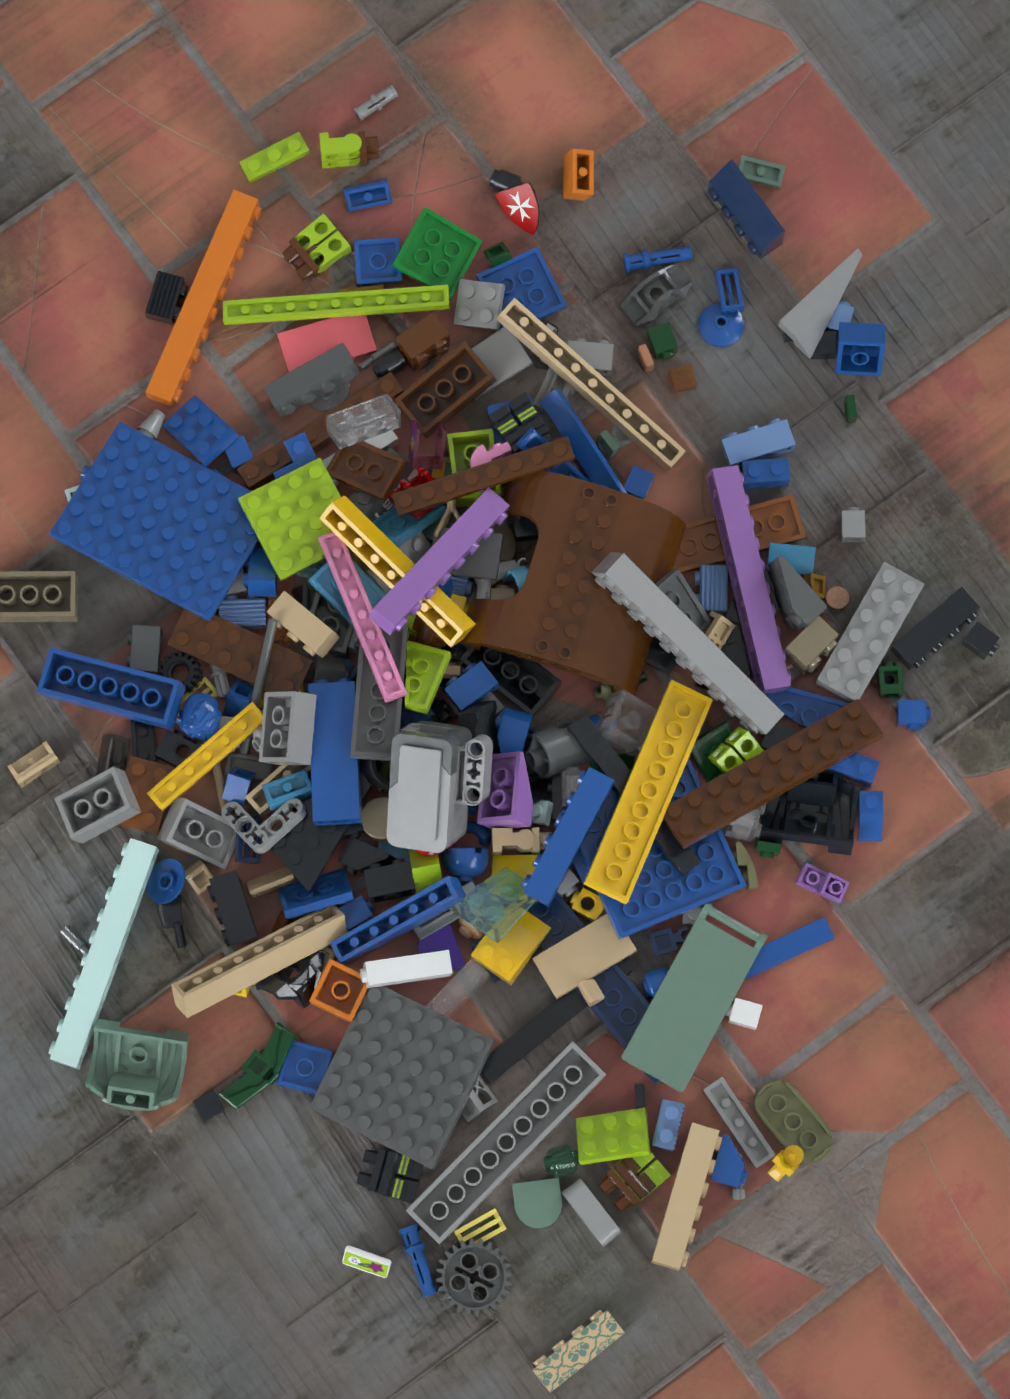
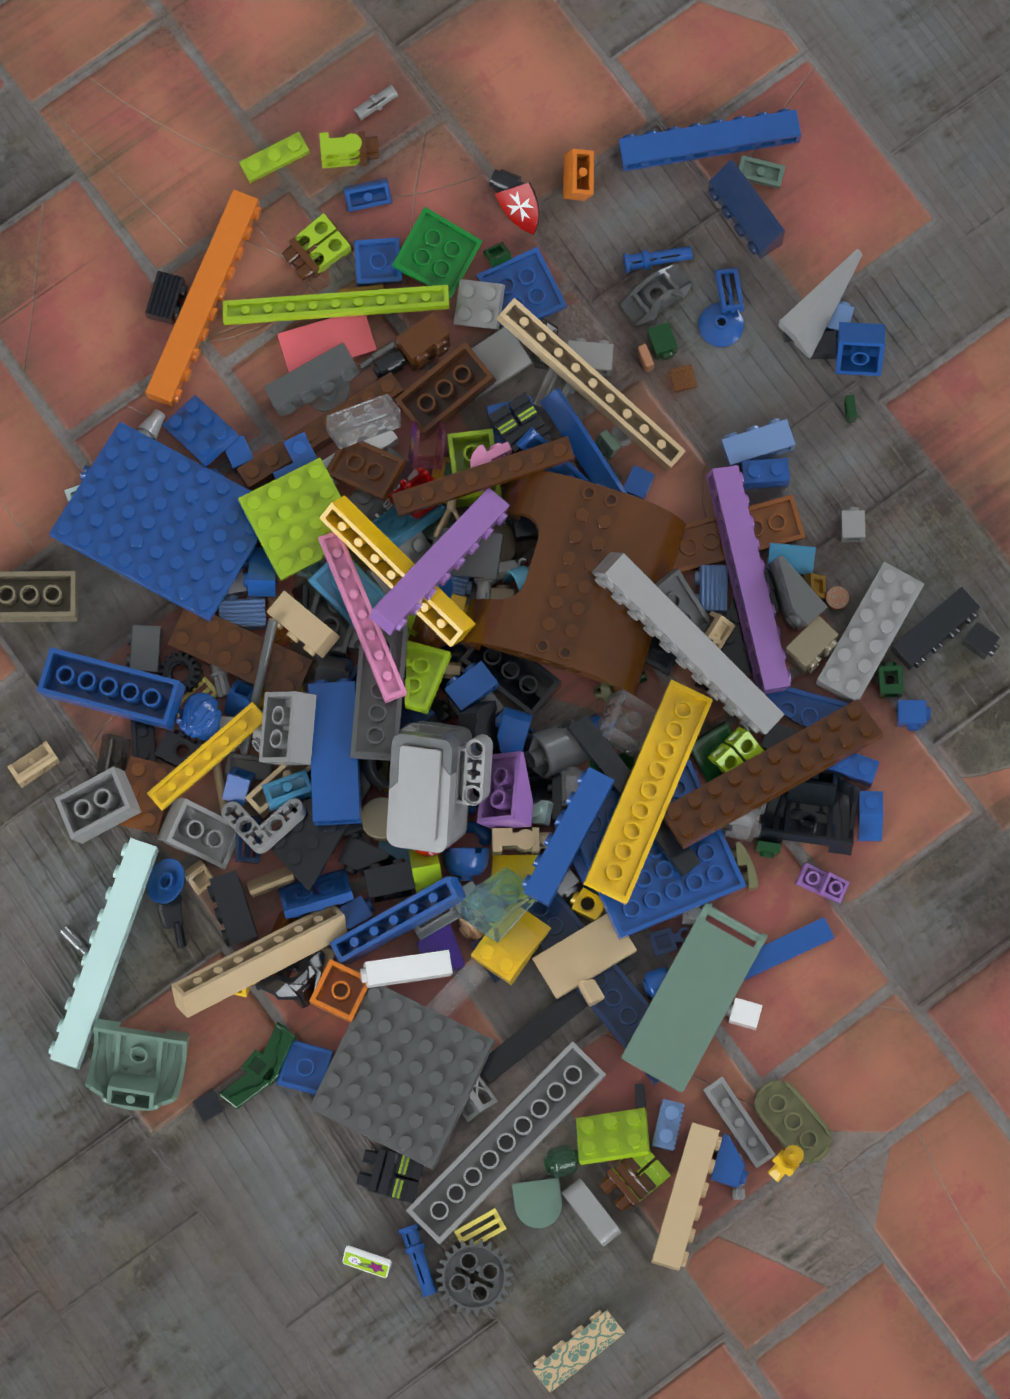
(709, 140): none -> blue brick

